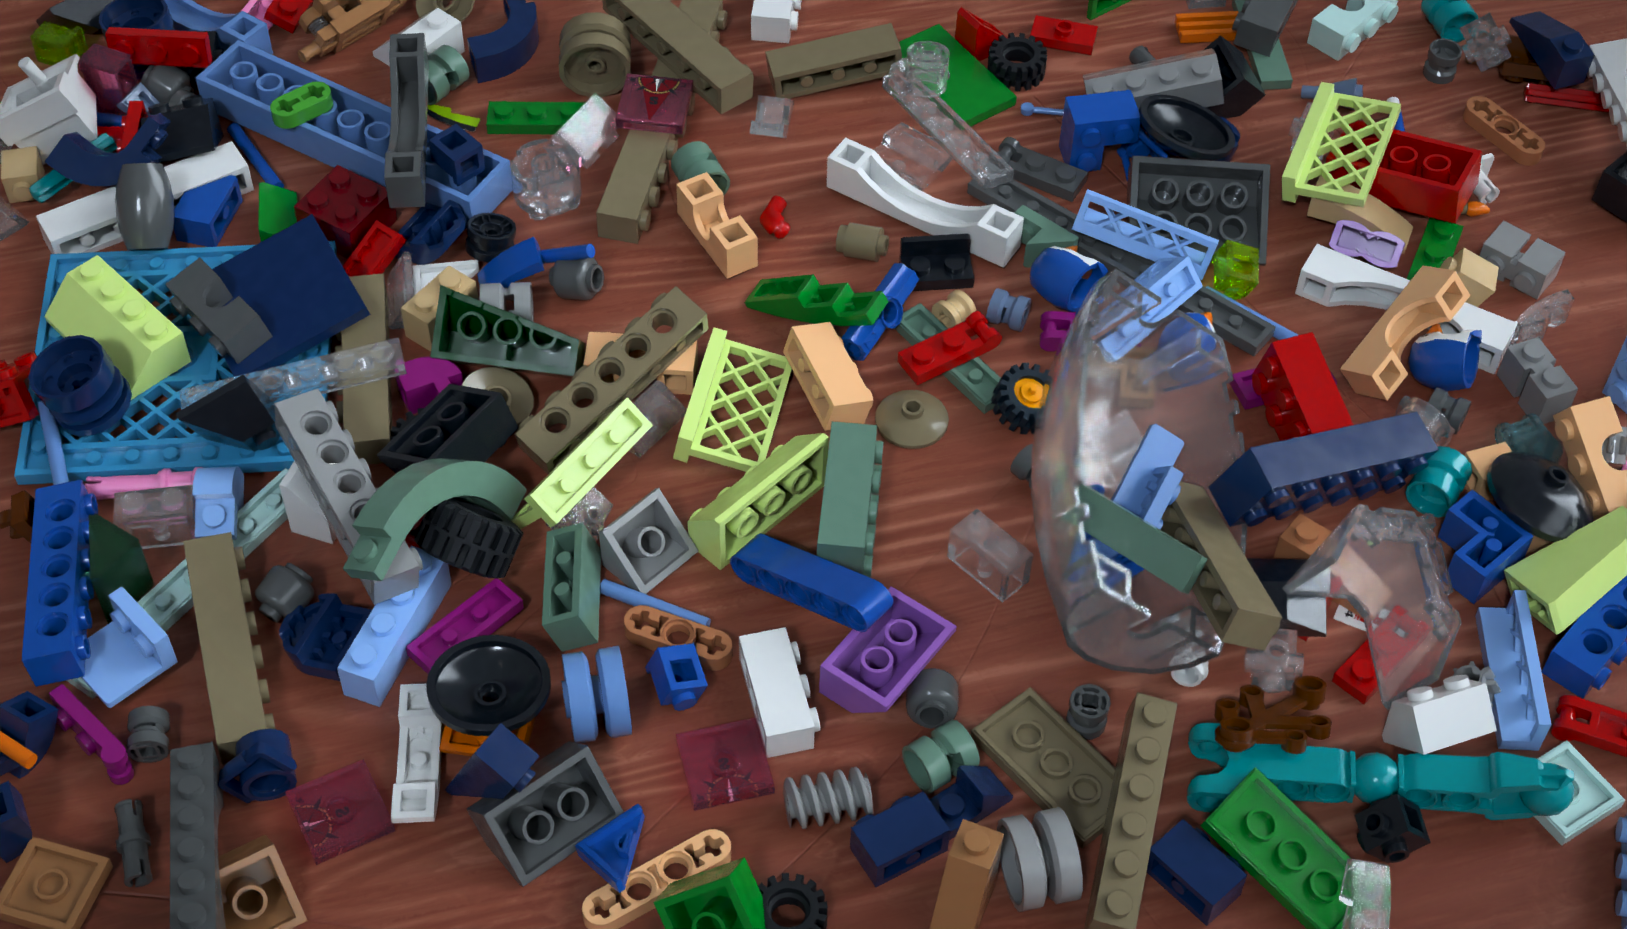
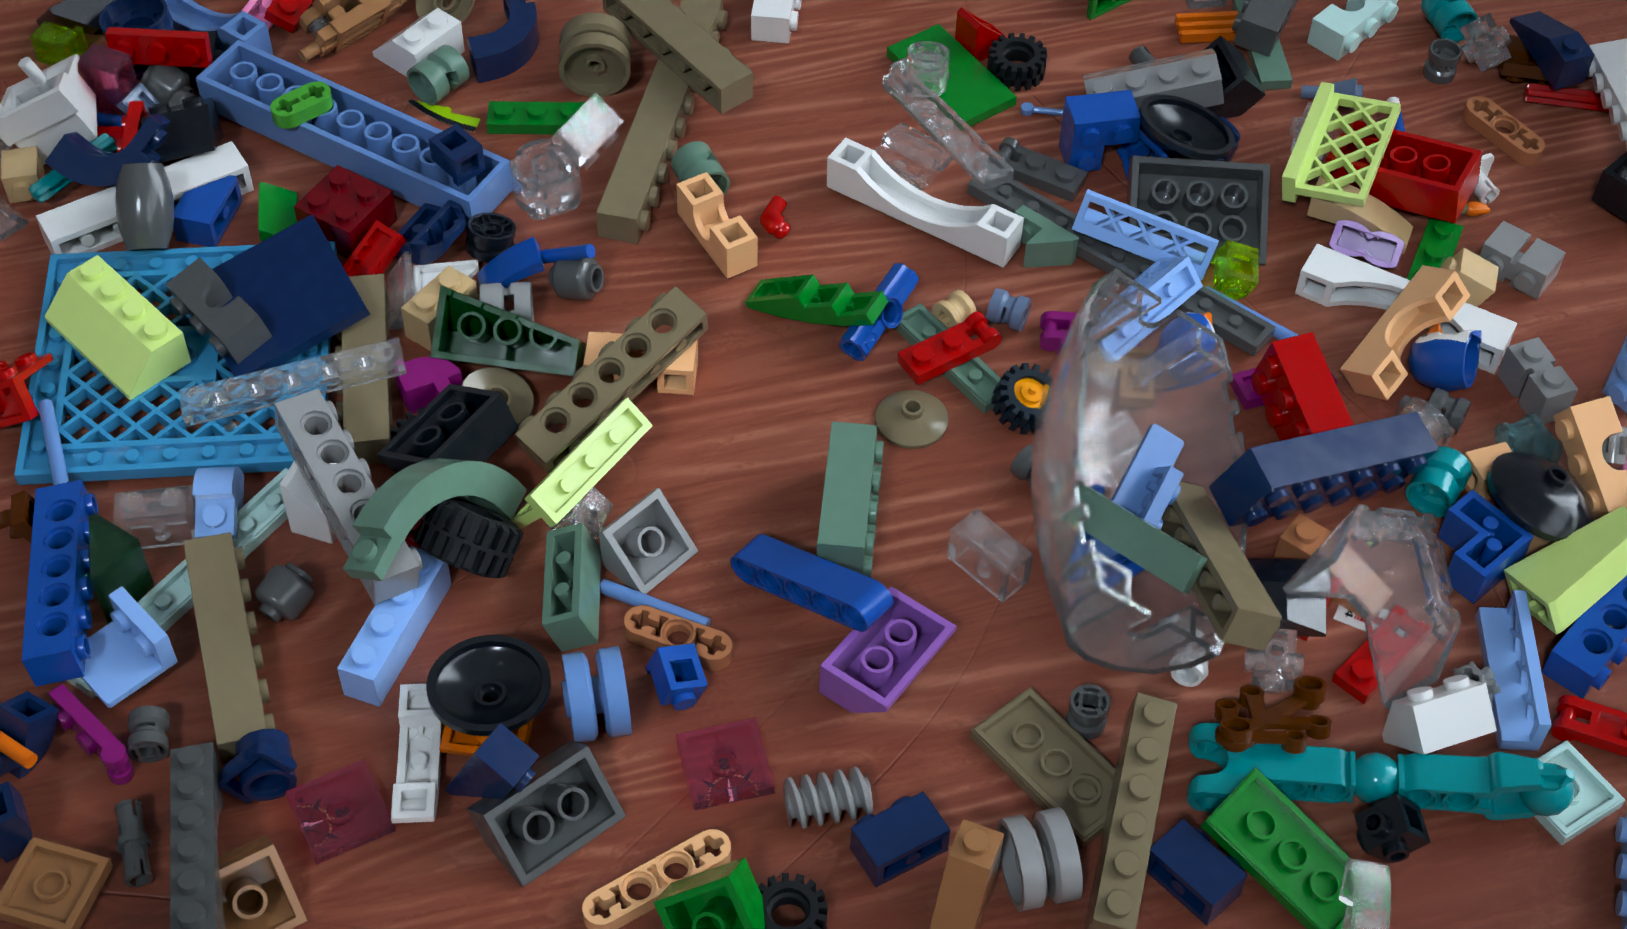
(80, 385): dark blue wheel -> none
(107, 486): bright pink pin -> none
(234, 416): black slope -> none
(253, 155): blue bar -> none
(321, 634): dark blue slope -> none
(408, 132): dark grey arch -> none
(473, 618): magenta plate -> none
(613, 847): blue tile -> none
(654, 103): clear pink tile -> none
(661, 410): clear slope -> none
(703, 403): yellowish green fence -> none
(760, 498): yellowish green slope -> none
(772, 117): clear slope -> none
(778, 692): white brick -> none
(827, 374): light nougat brick -> none
(833, 61): dark tan brick -> none
(862, 241): dark tan brick -> none
(932, 698): dark grey head -> none
(937, 758): sand green wheel -> none
(938, 261): black bracket -> none
(971, 797): dark blue slope -> none
(1059, 273): blue piece -> none
(1064, 34): red plate -> none
(1545, 313): clear slope -> none

